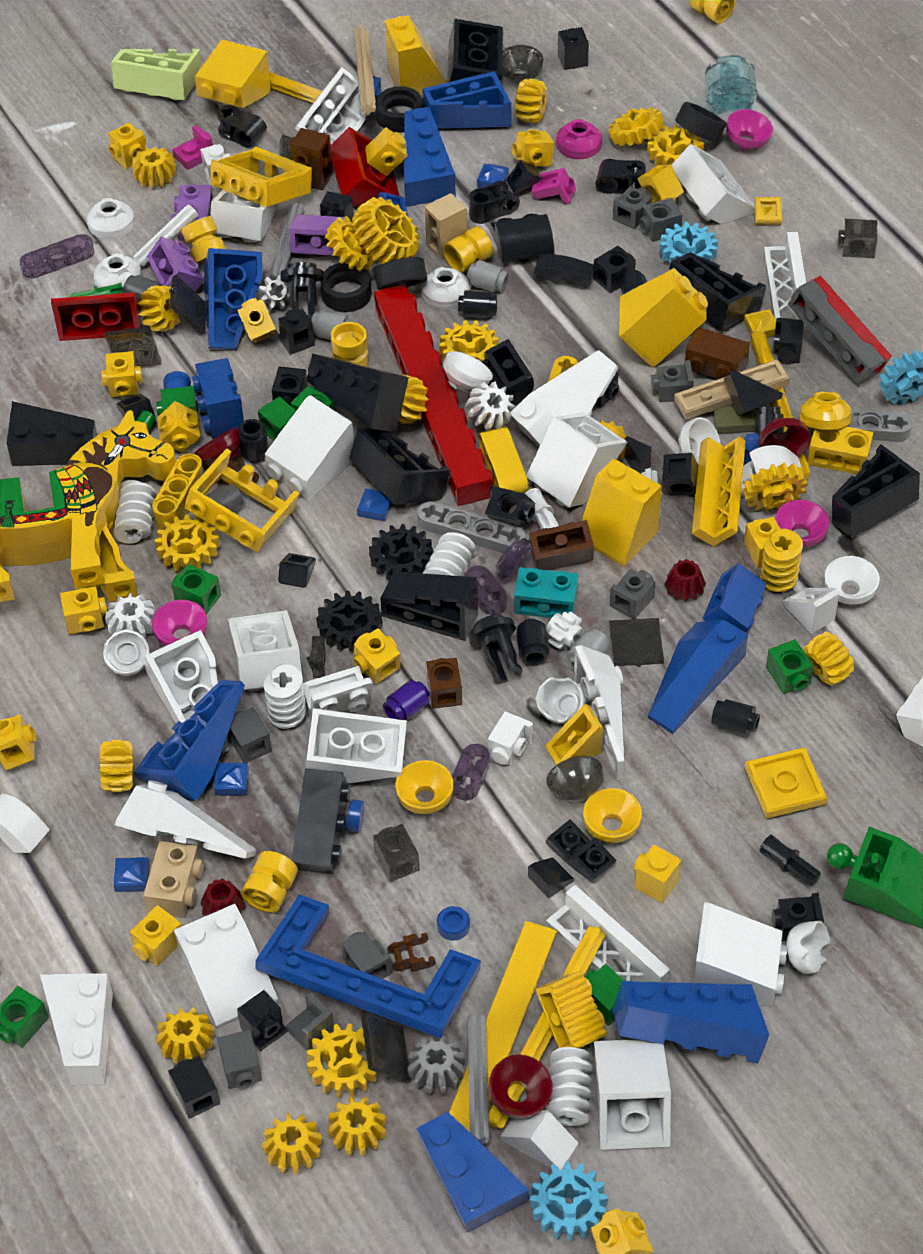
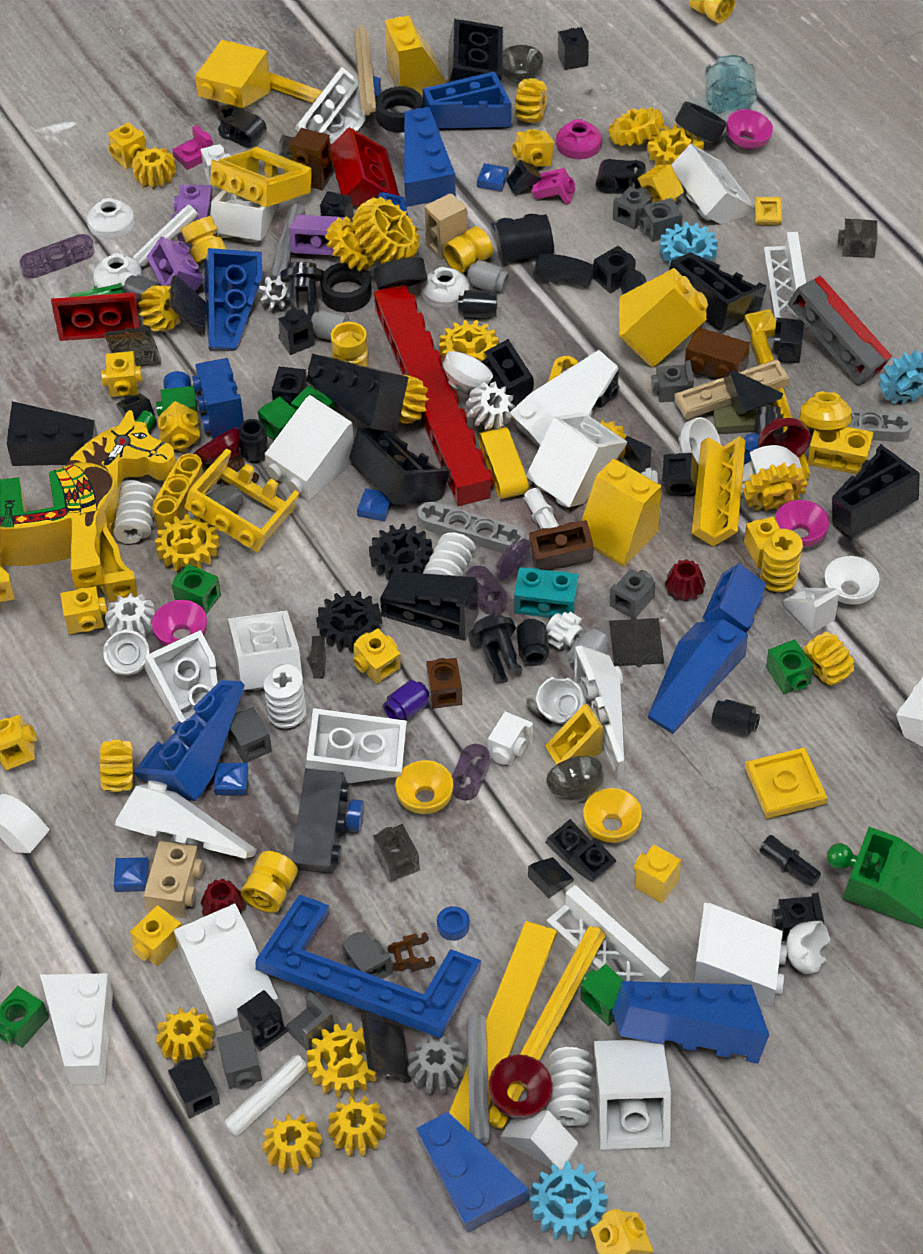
(156, 73): yellowish green wedge -> none
(257, 320): yellow brick -> none
(266, 1095): none -> white axle
(296, 570): black slope -> none
(339, 691): white bracket -> none
(386, 151): yellow brick -> none
(489, 202): black piece -> none
(501, 503): black brick -> none
(571, 1010): yellow brick -> none

